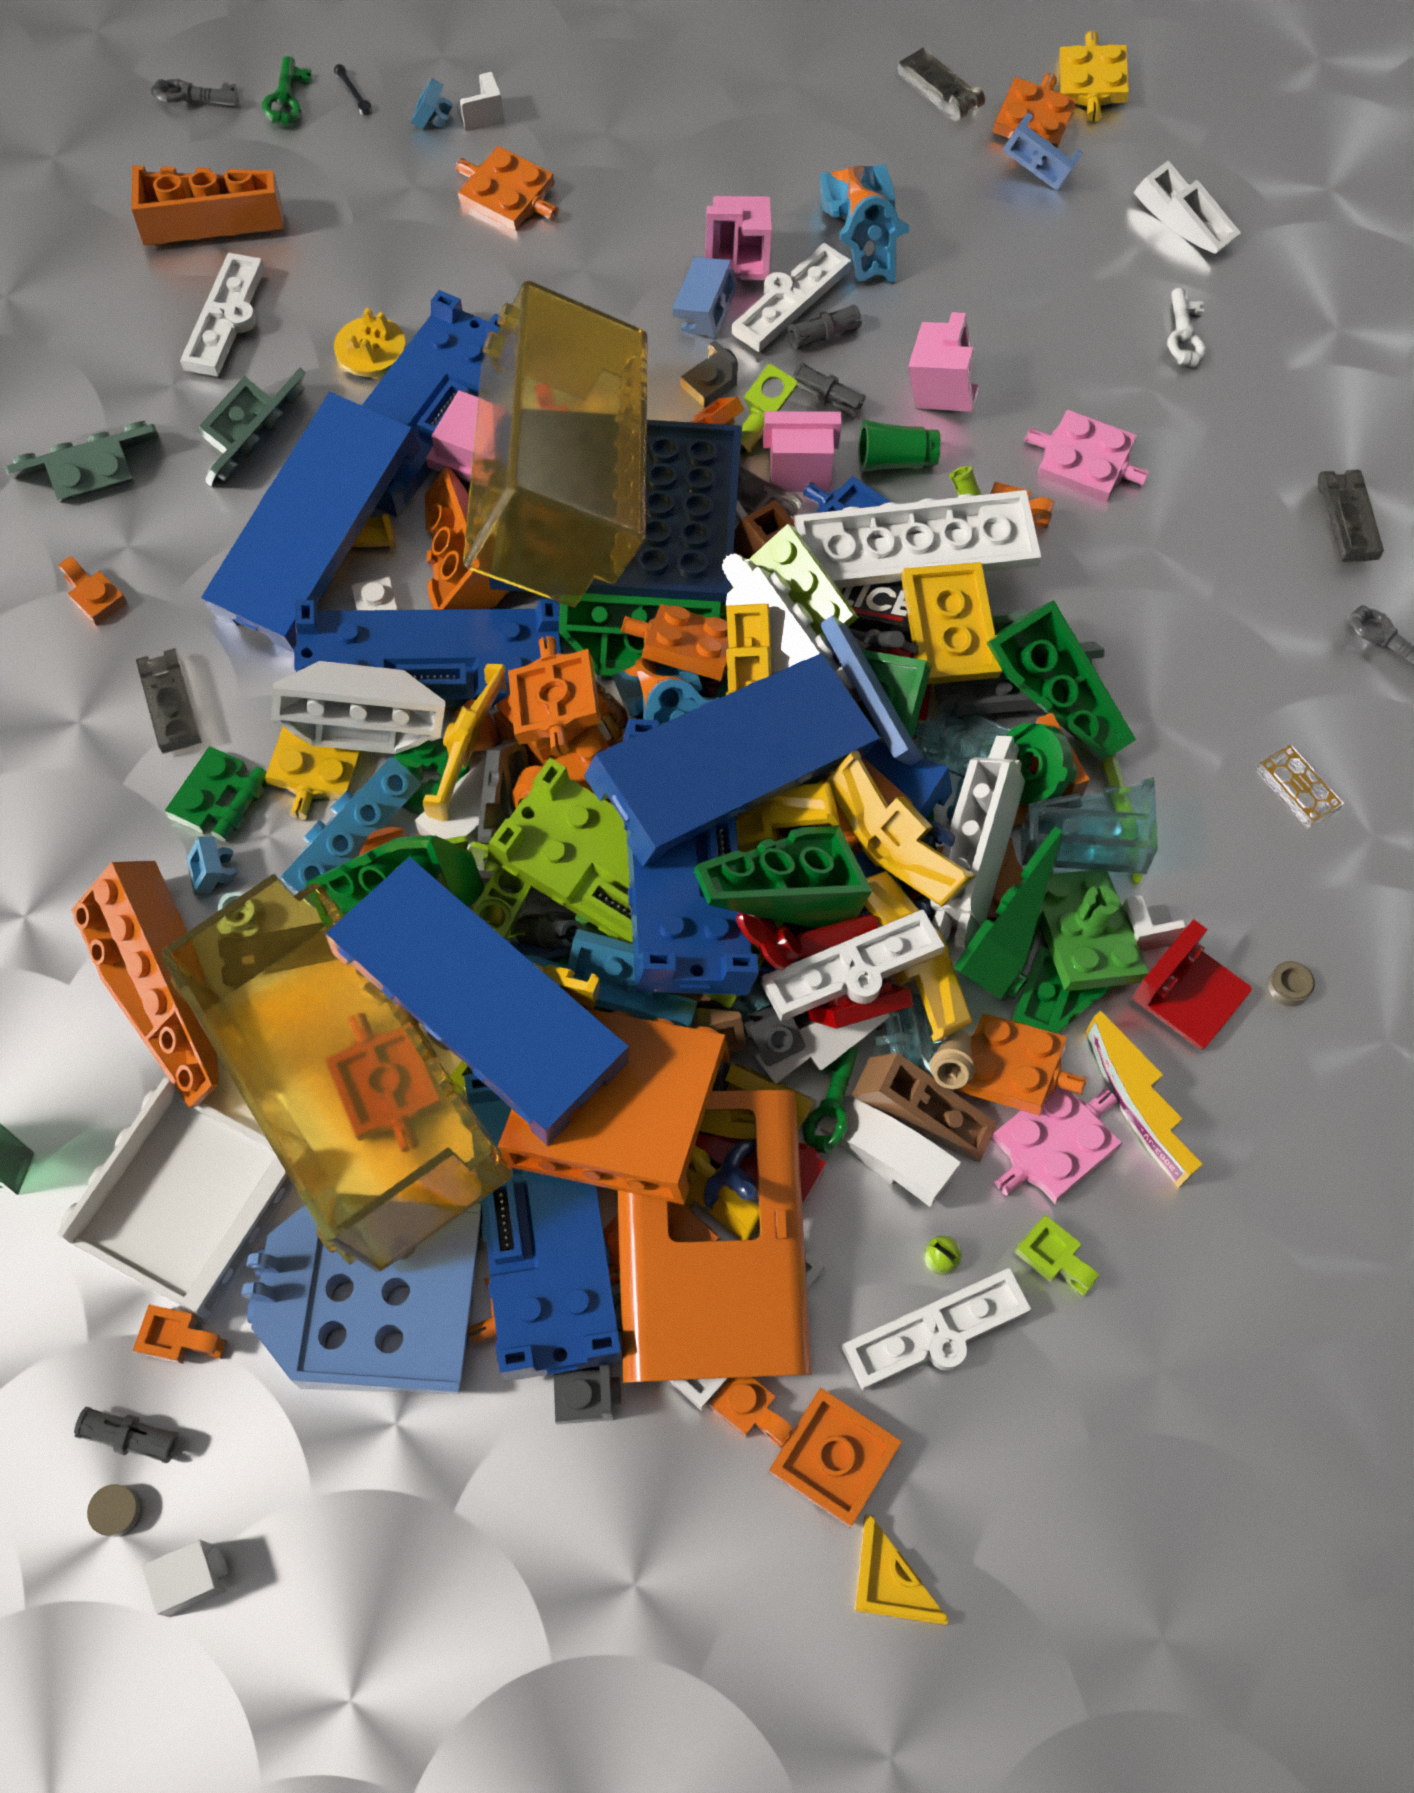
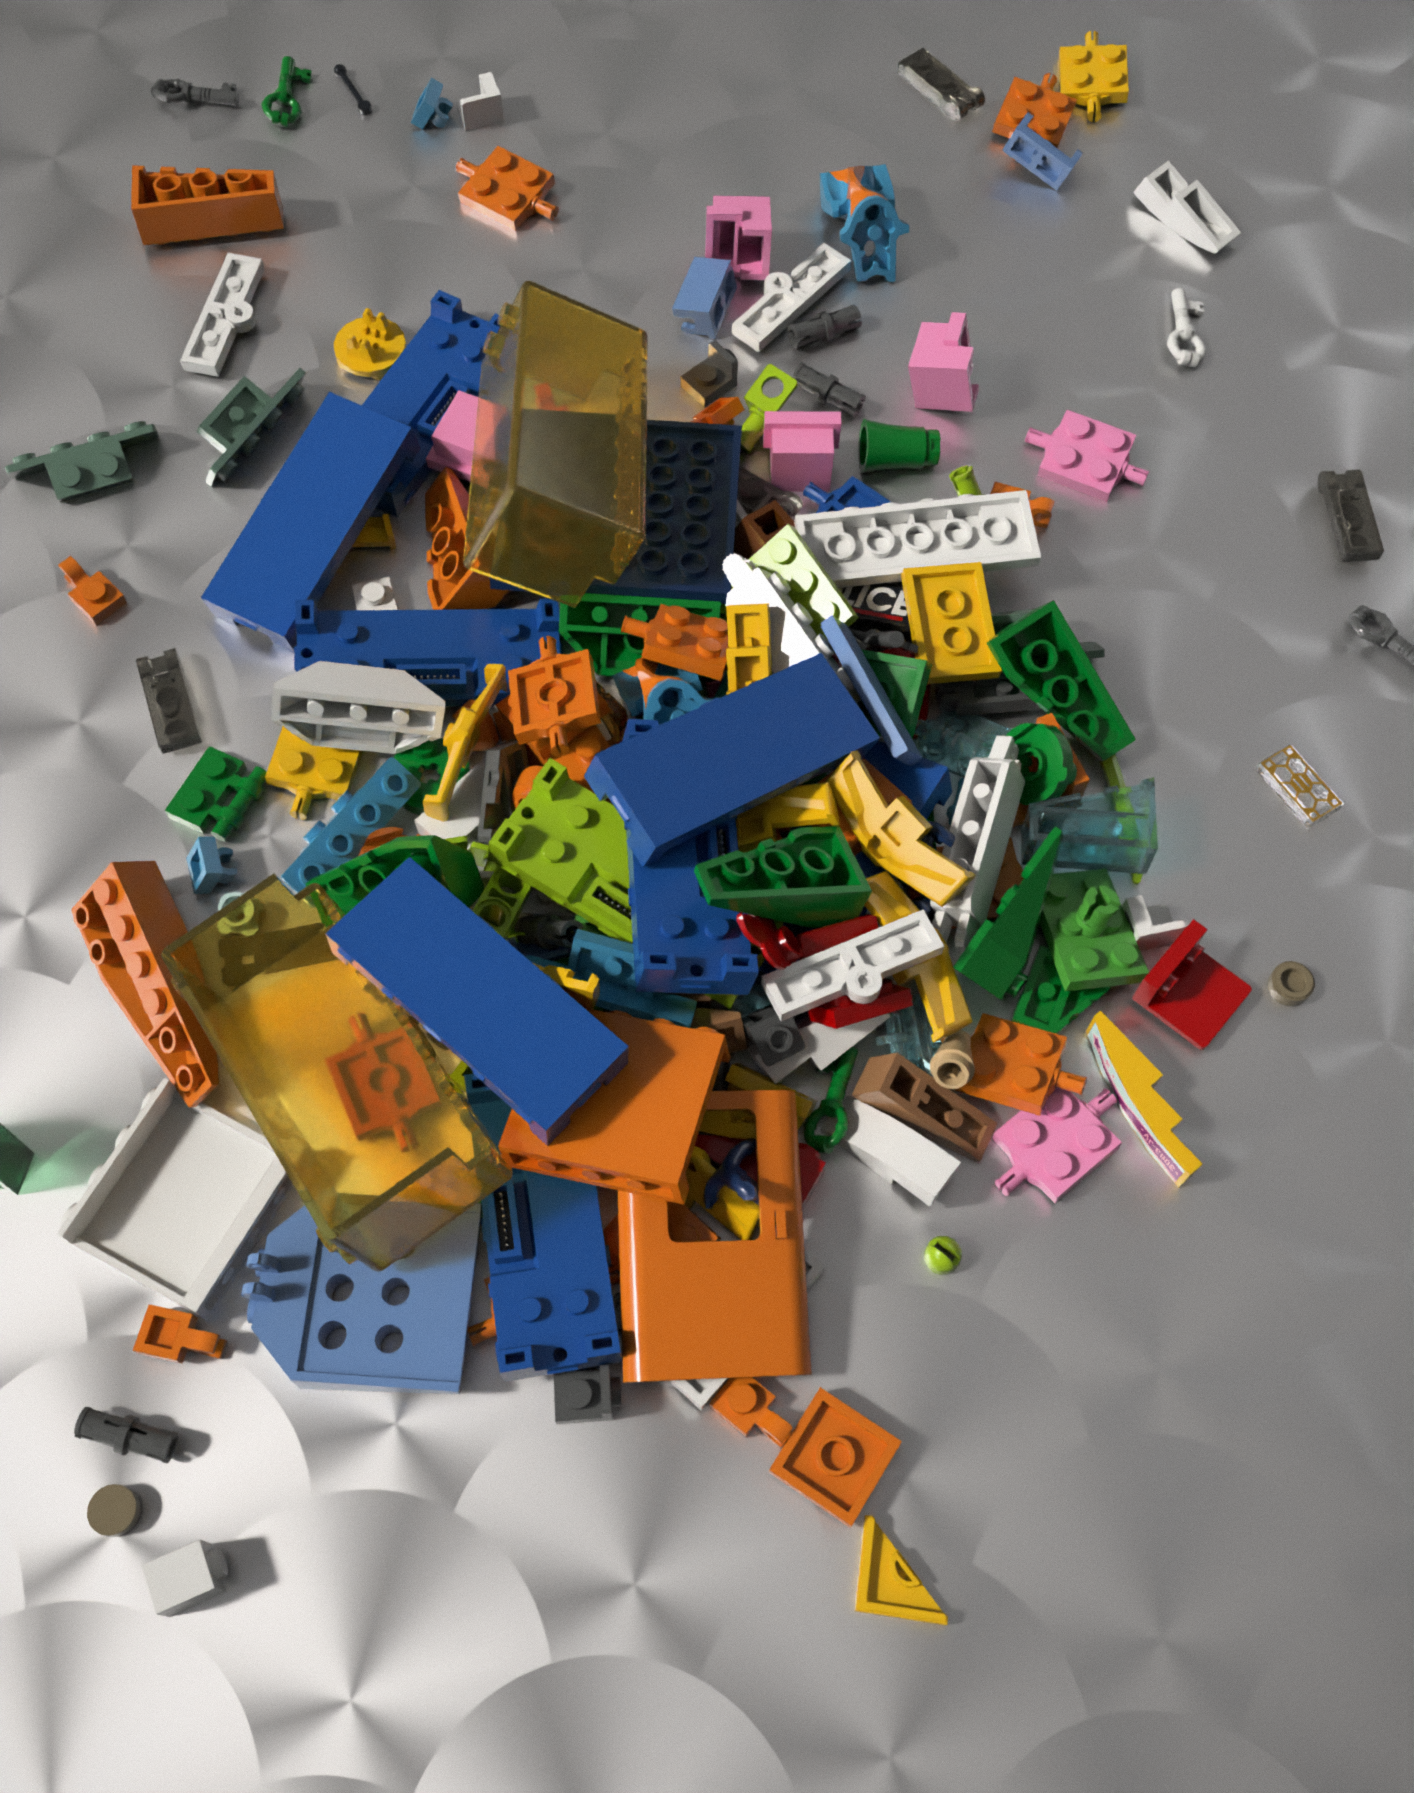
(936, 1330): white hinge -> none
(1053, 1252): lime plate -> none

